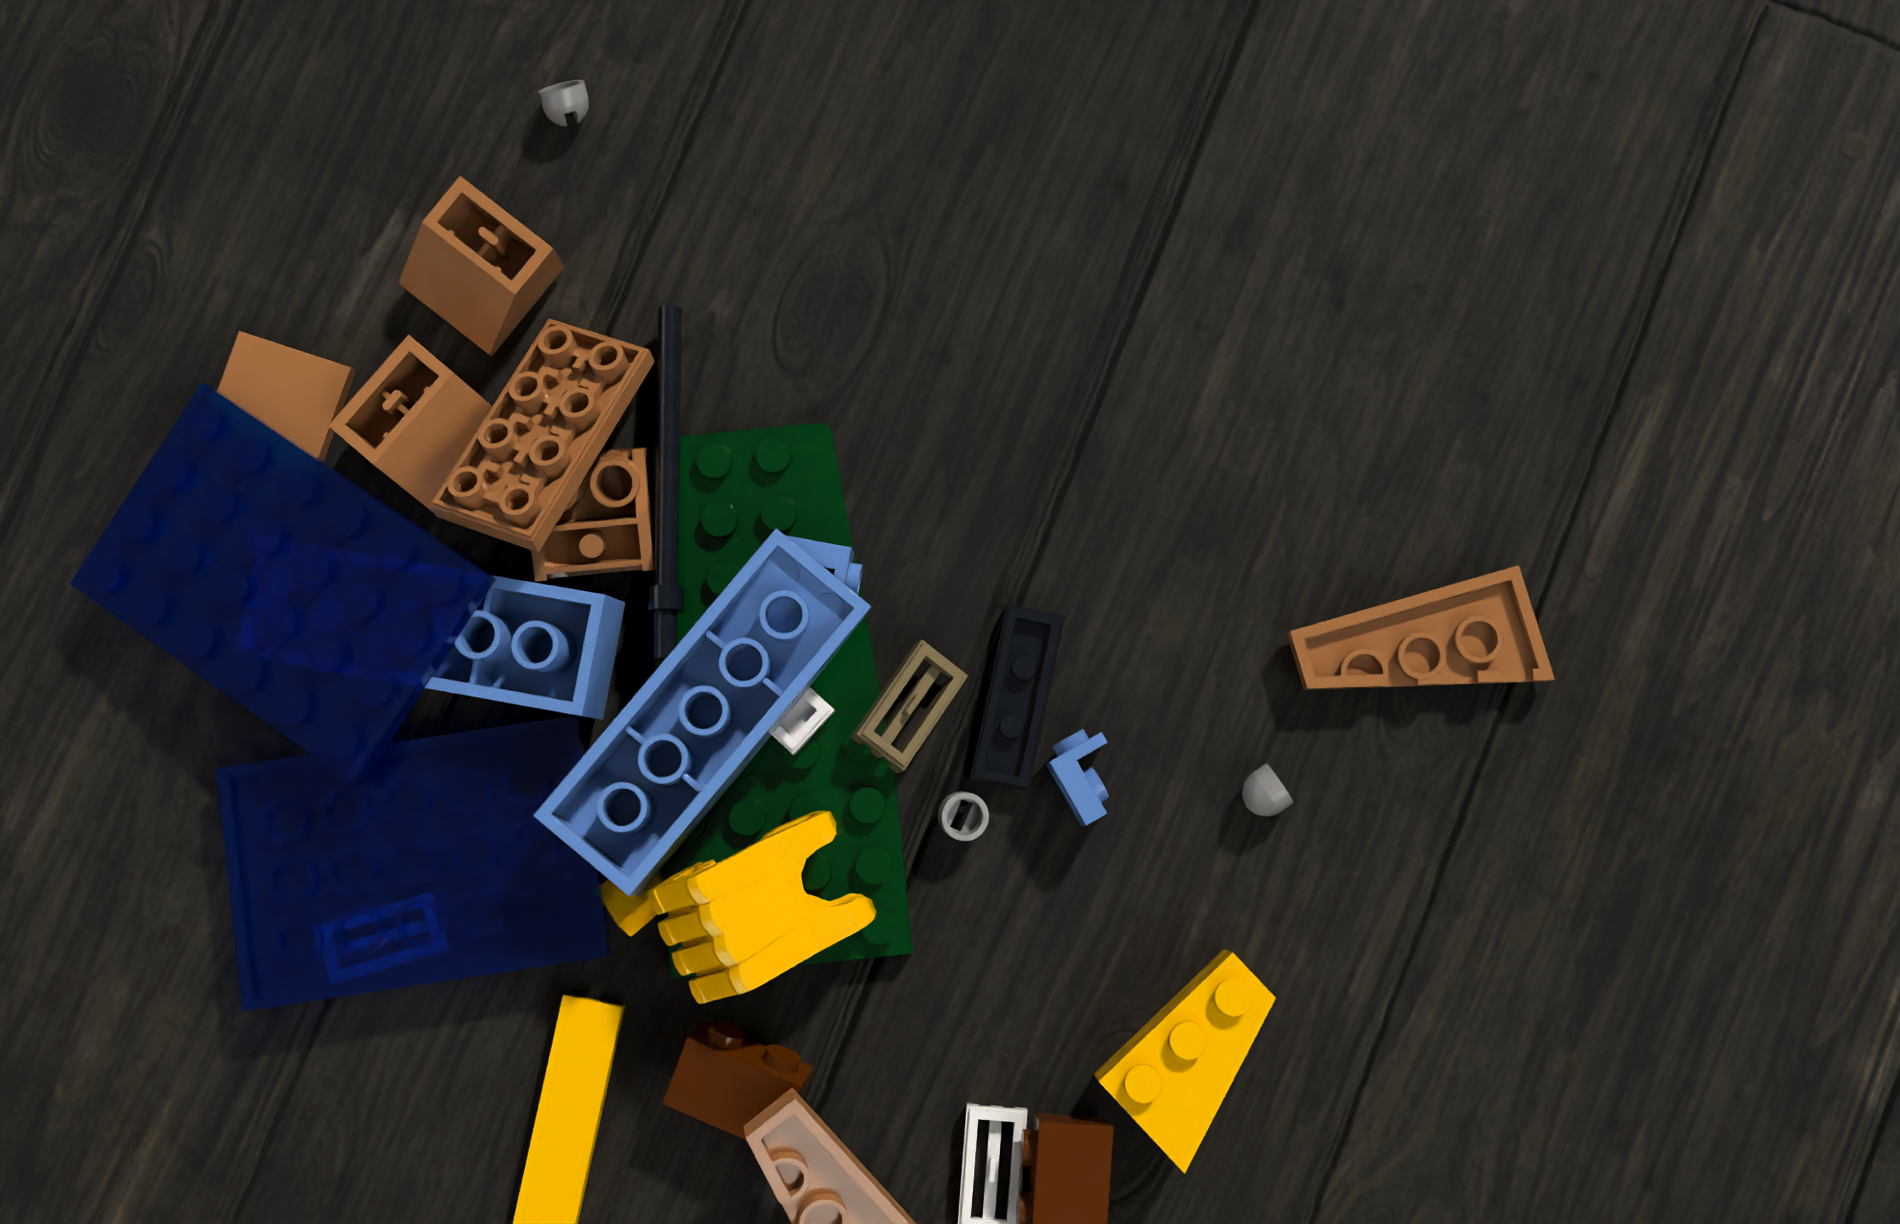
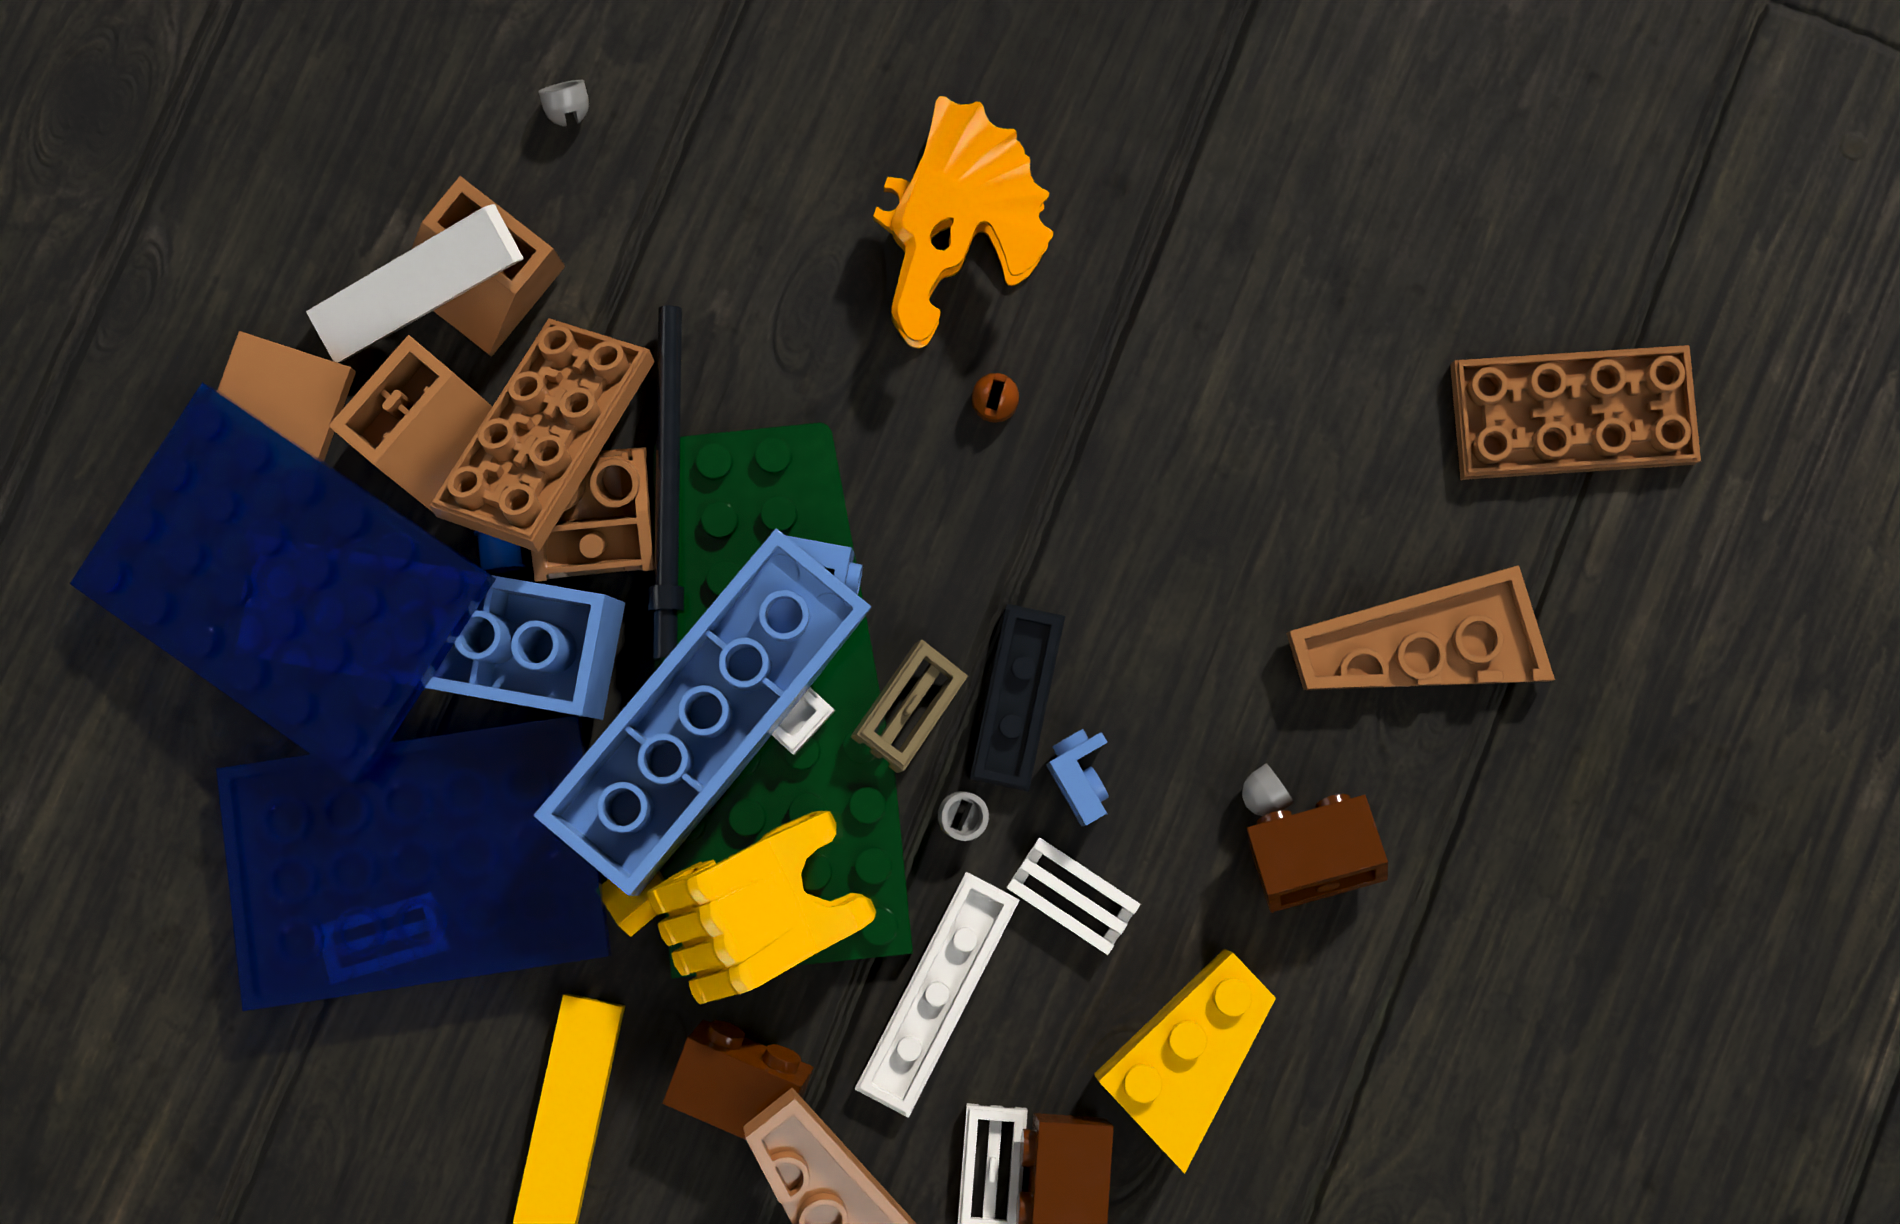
(415, 283): none -> white tile
(499, 555): none -> blue axle
(937, 994): none -> white tile
(967, 182): none -> light orange animal
(1007, 401): none -> dark orange hinge
(1115, 924): none -> white tile
(1317, 851): none -> reddish brown brick
(1575, 412): none -> medium nougat tile

